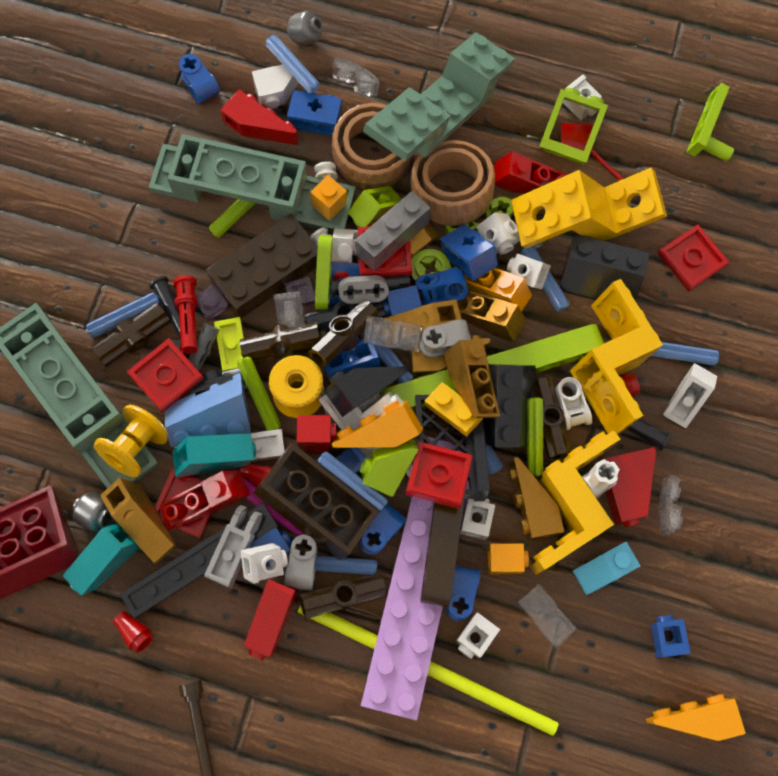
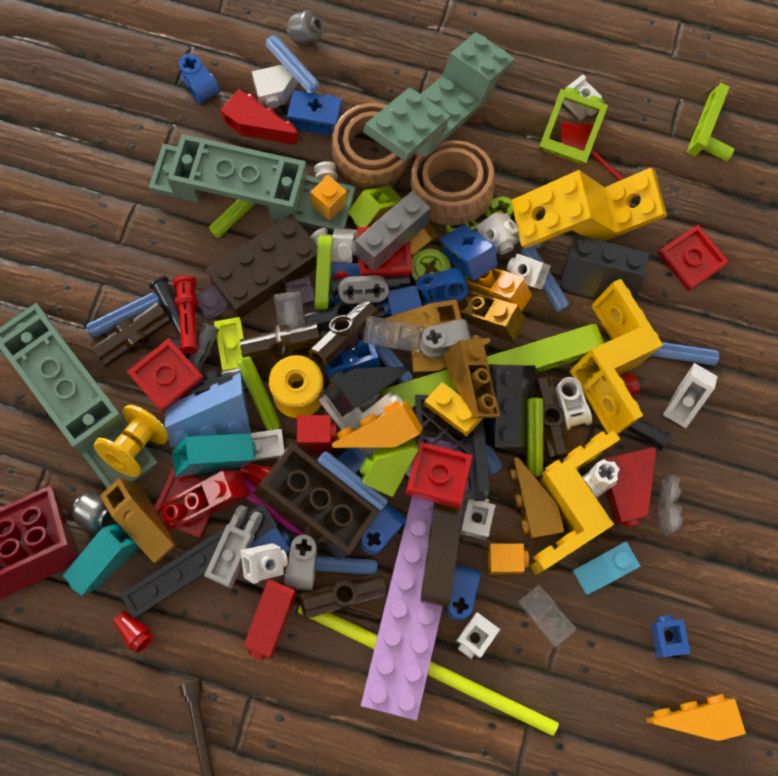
(363, 80): clear slope -> none
(523, 174): red slope -> none

